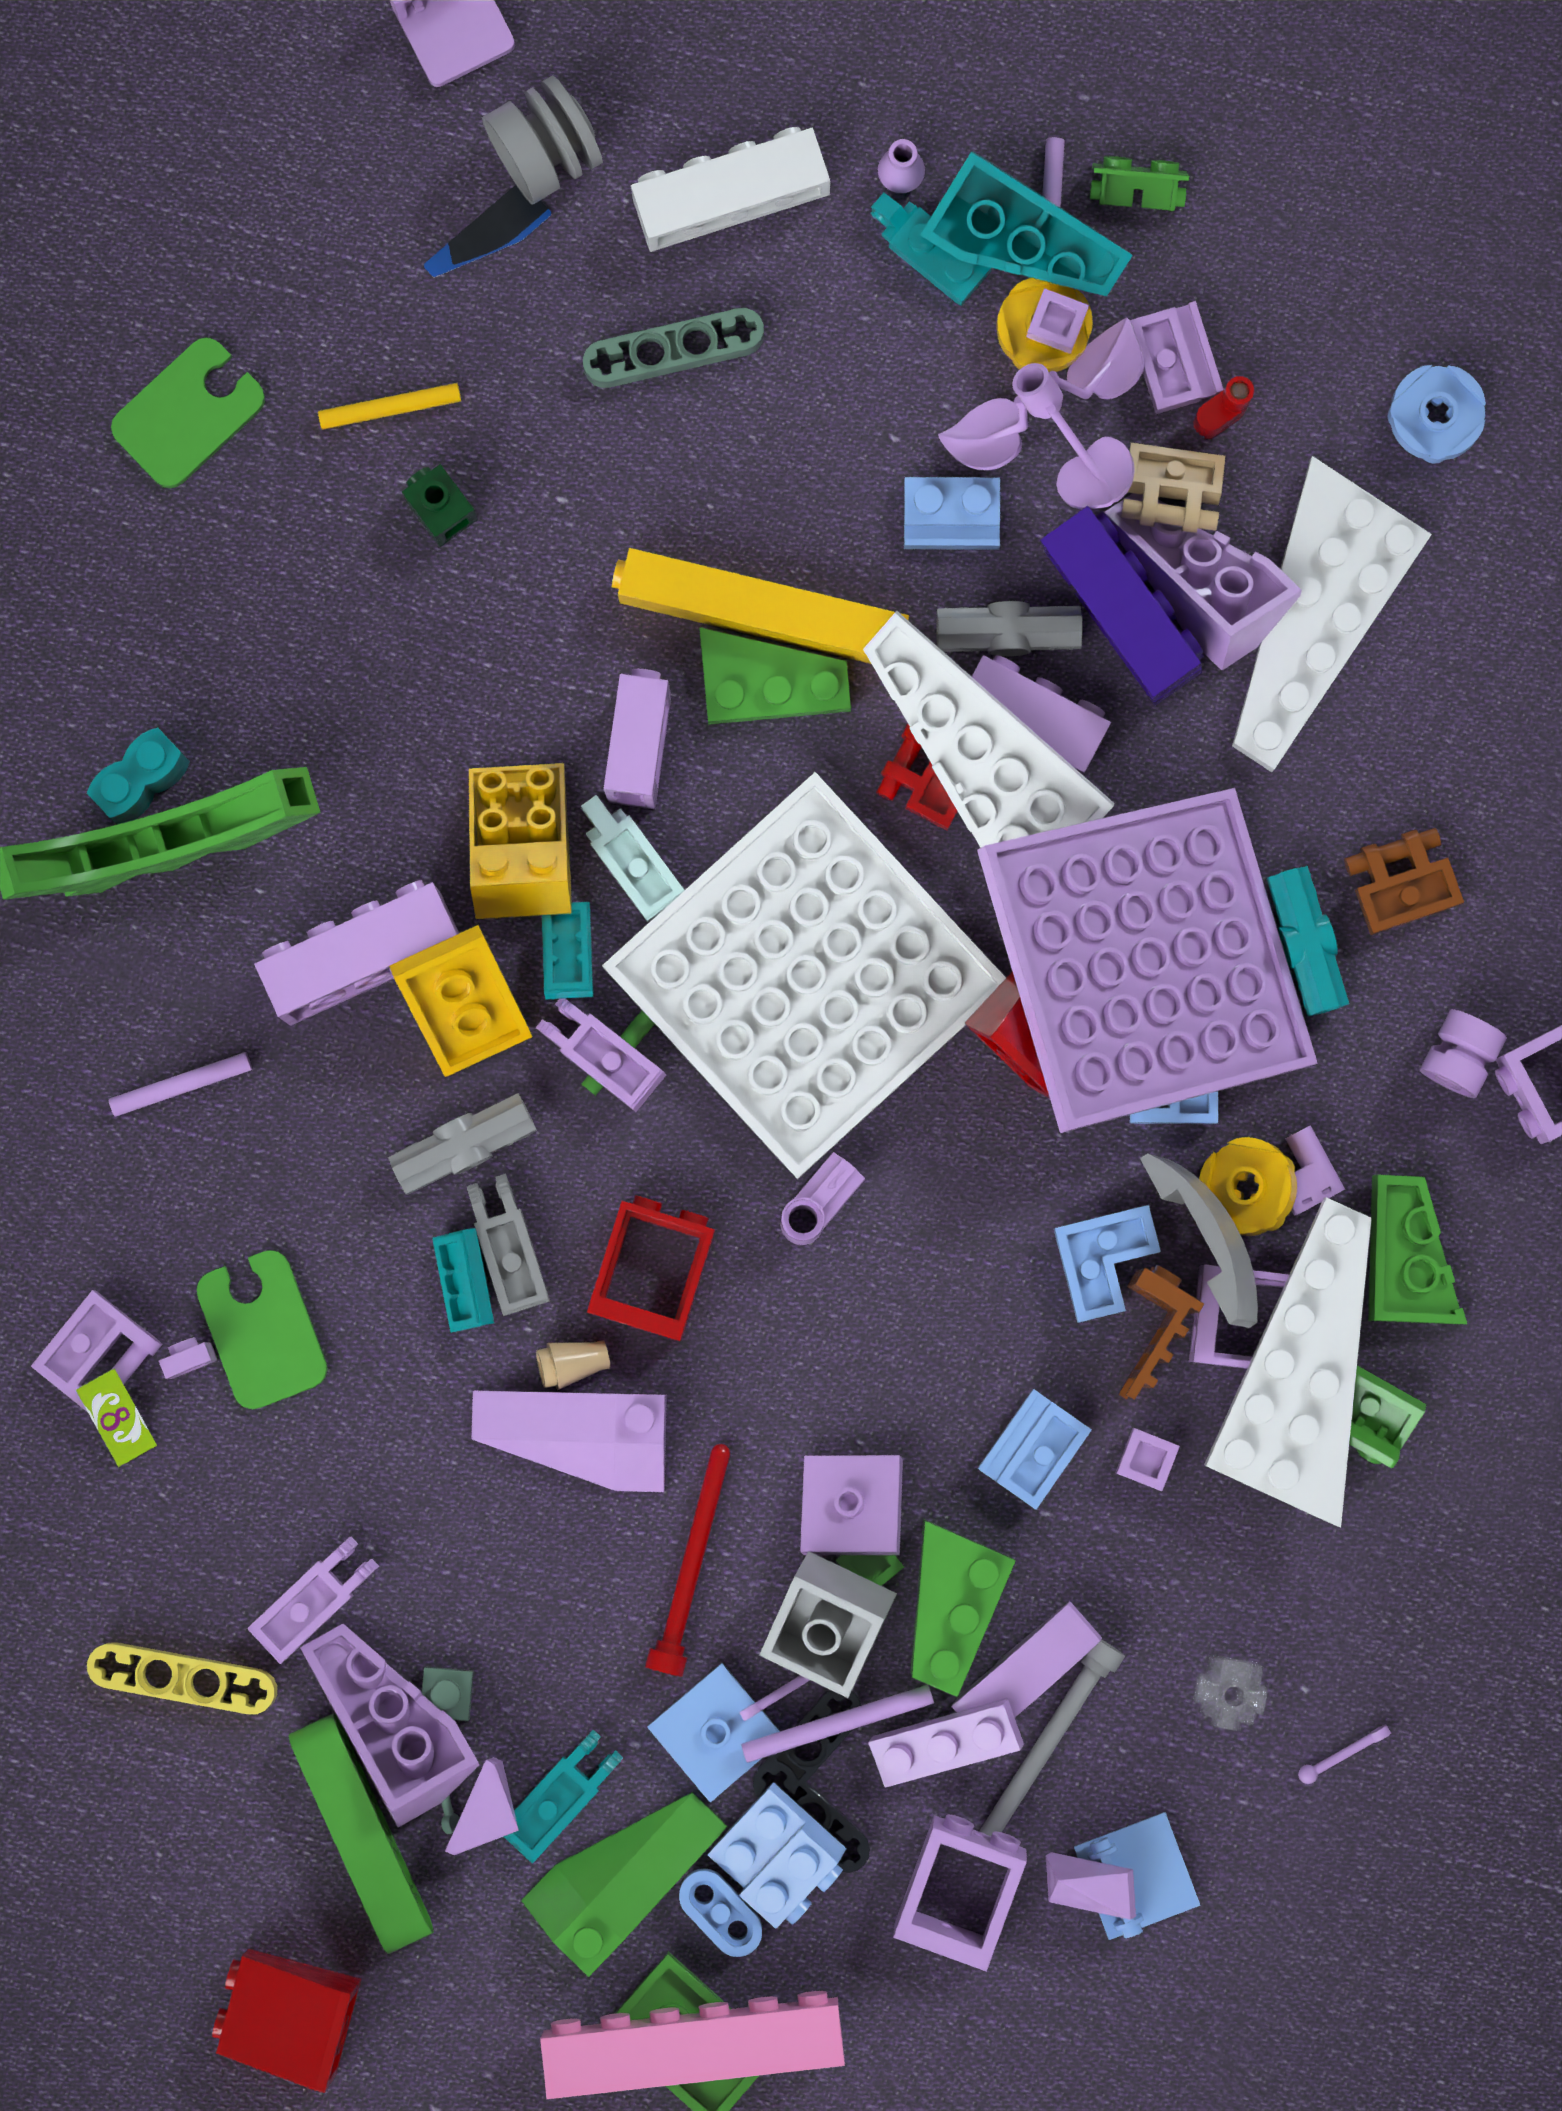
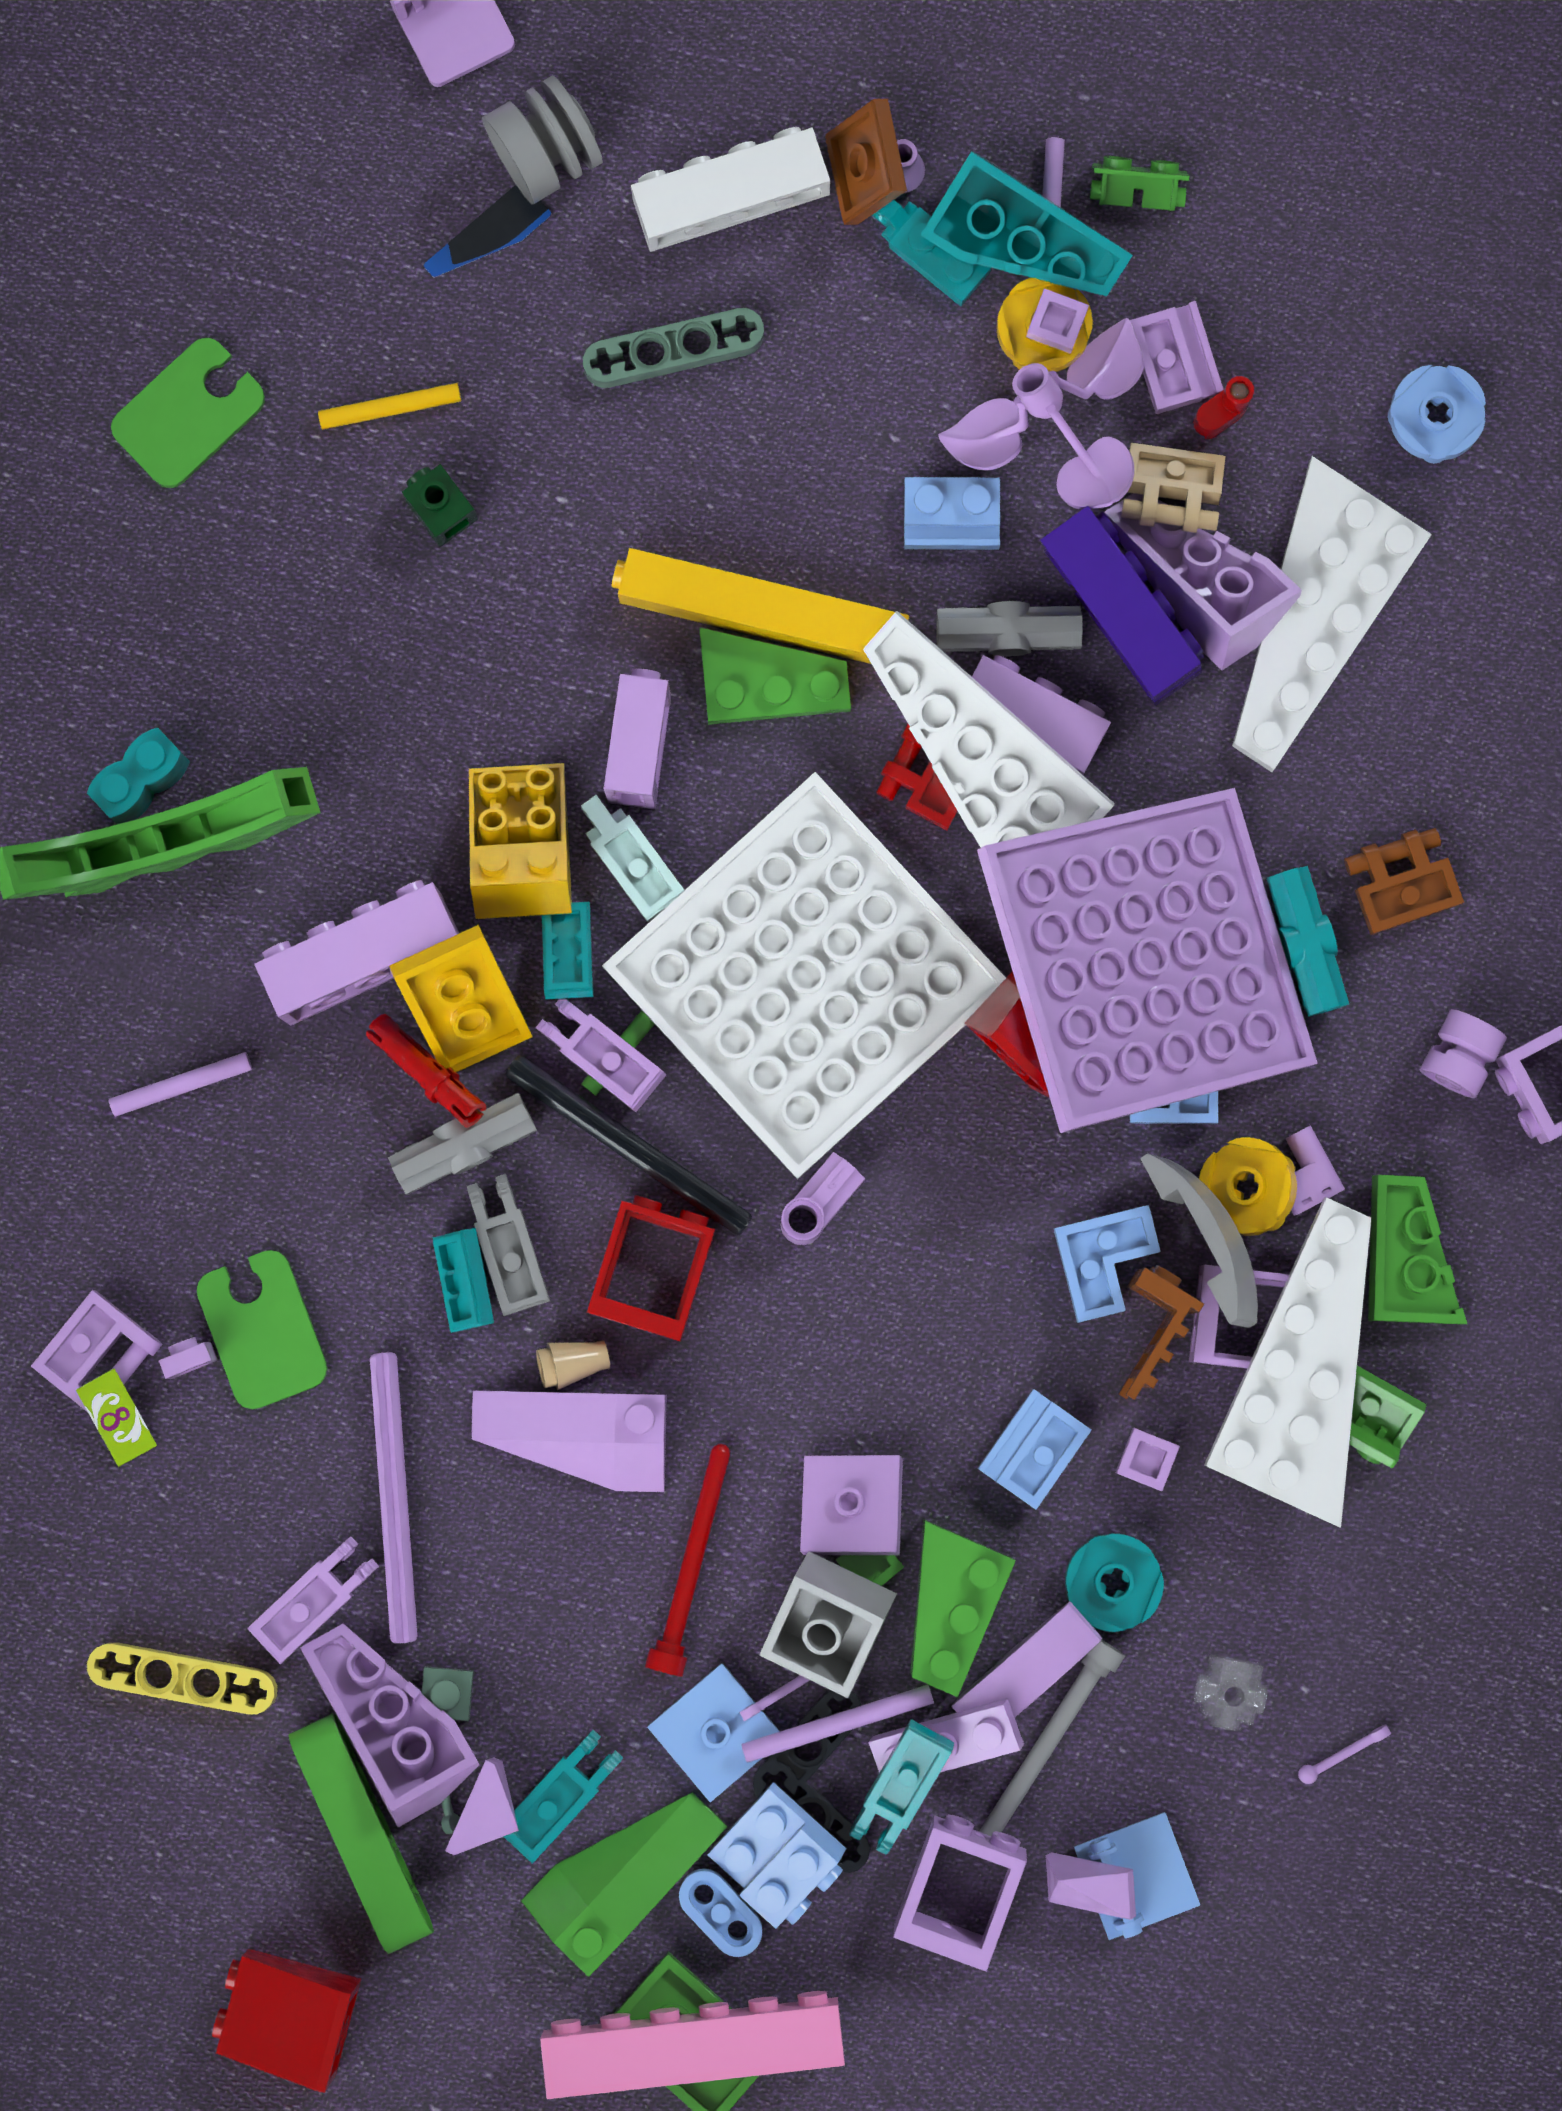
(393, 1497): none -> lavender axle
(439, 1083): none -> red pin
(628, 1145): none -> black axle
(865, 162): none -> dark orange tile
(903, 1783): none -> hinge
(1139, 1569): none -> teal plate

